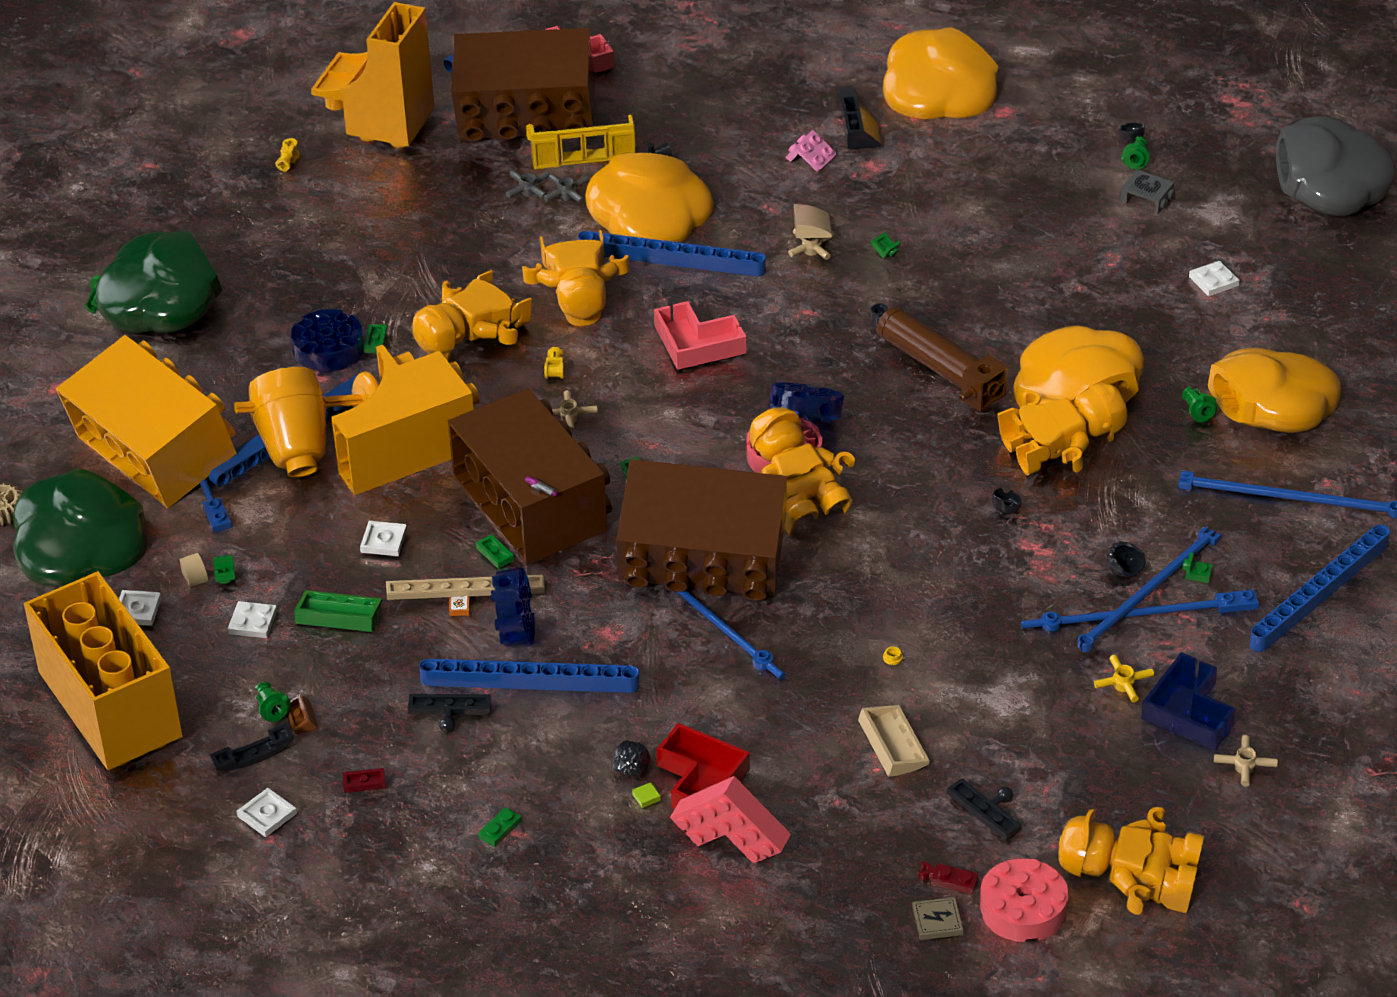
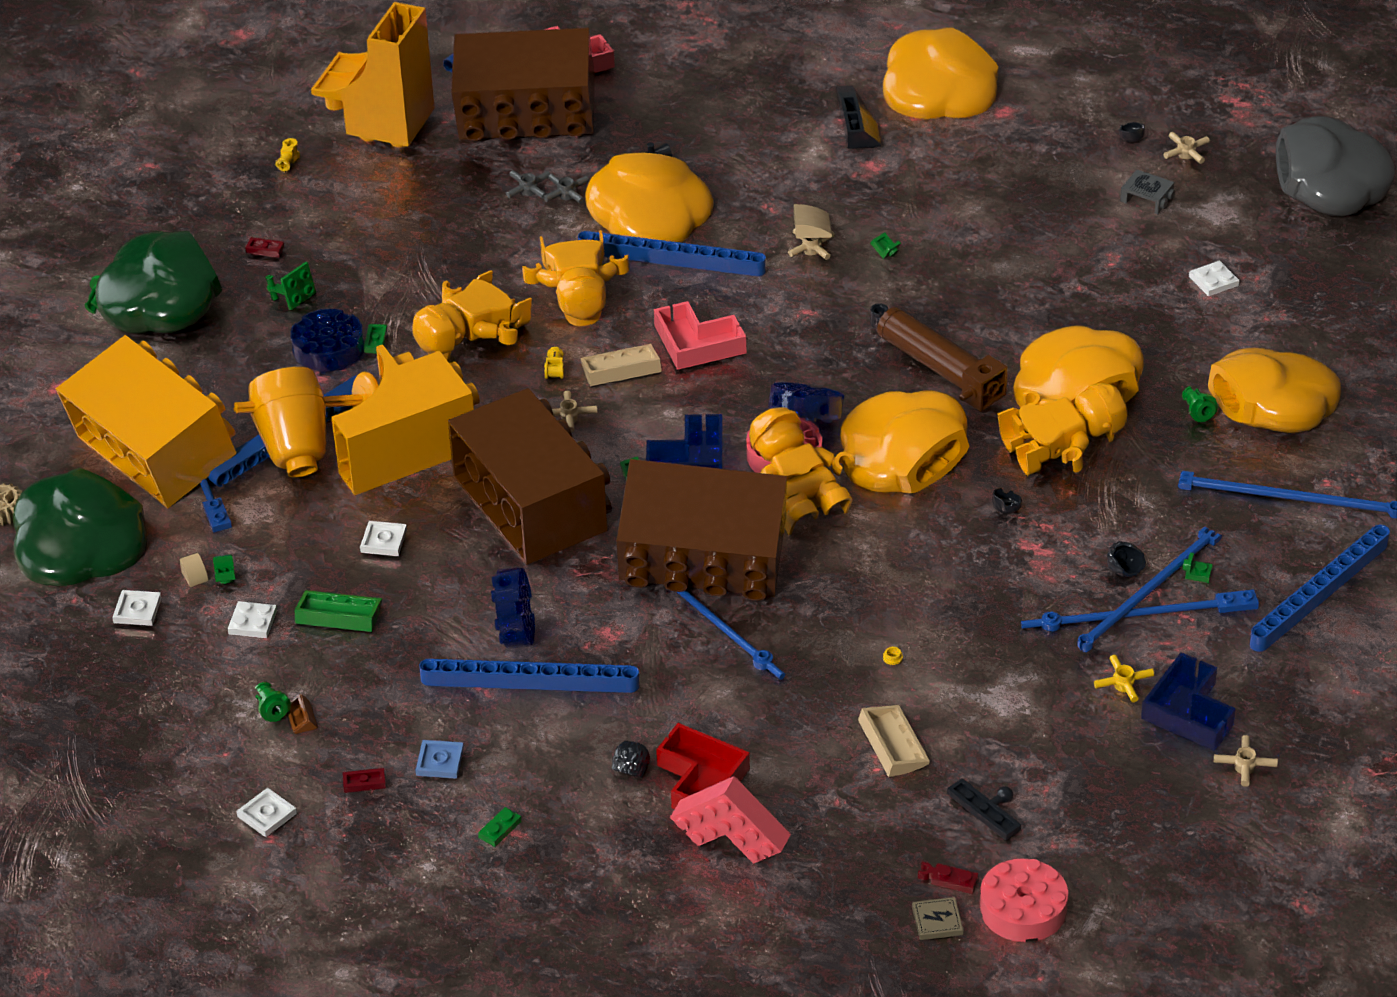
(103, 670): light orange brick -> none
(253, 753): black slope -> none
(264, 247): none -> dark red plate
(296, 286): none -> green plate
(439, 759): none -> medium blue plate
(449, 704): black plate -> none
(451, 587): tan tile -> none
(459, 606): tile -> none
(494, 551): green plate -> none
(538, 486): flat silver piece -> none
(548, 151): yellow piece -> none
(621, 364): none -> tan slope
(646, 795): lime tile -> none
(698, 446): none -> clear blue piece
(812, 150): bright pink bracket -> none
(904, 440): none -> light orange plant
(1136, 154): green piece -> none
(1140, 860): light orange piece -> none
(1186, 147): none -> tan bar

